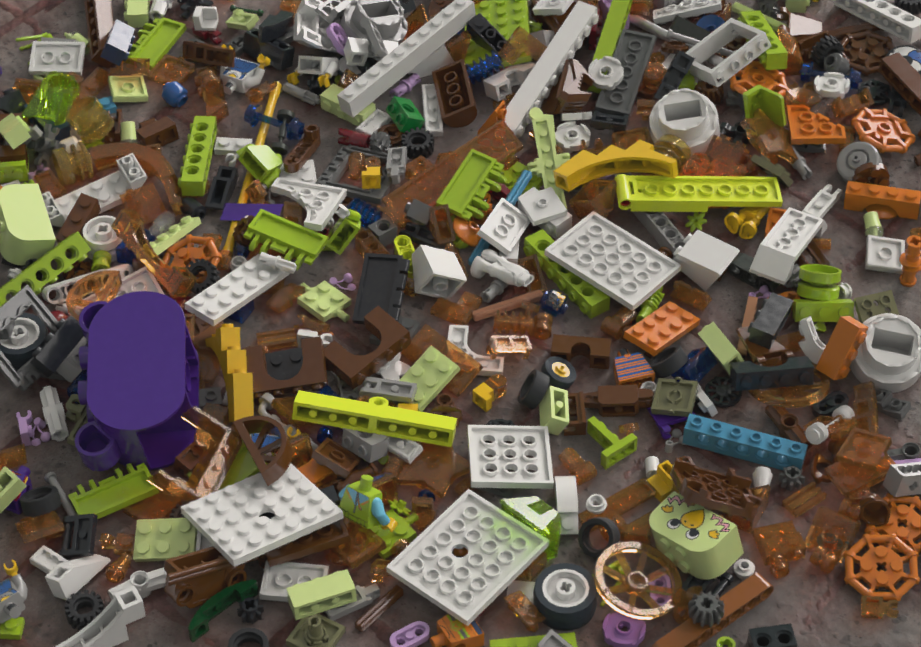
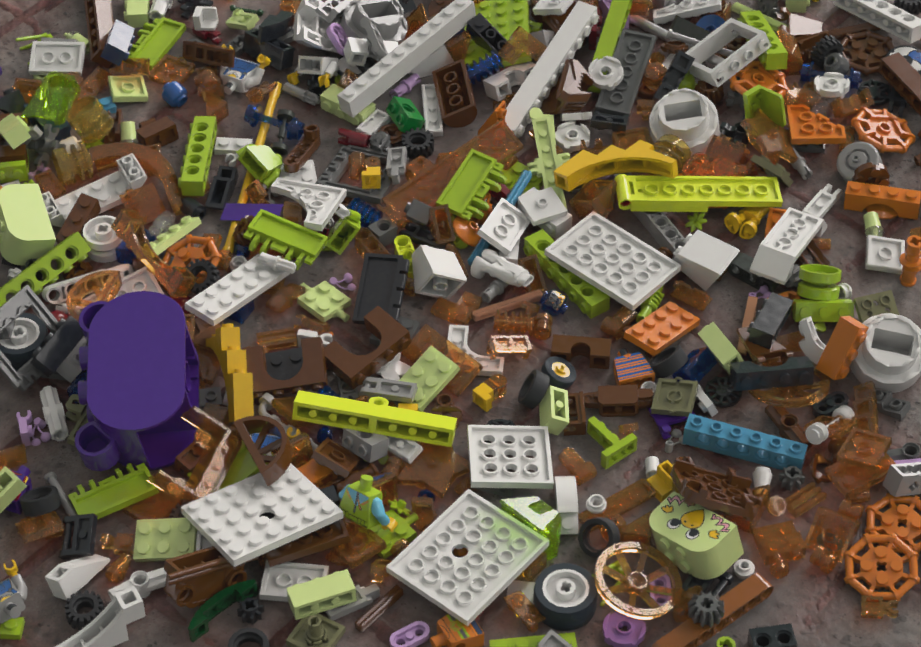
(46, 559): white plate -> none
(101, 260): lime wheel -> none
(776, 505): none -> clear orange plate
(874, 510): reddish brown piece -> none

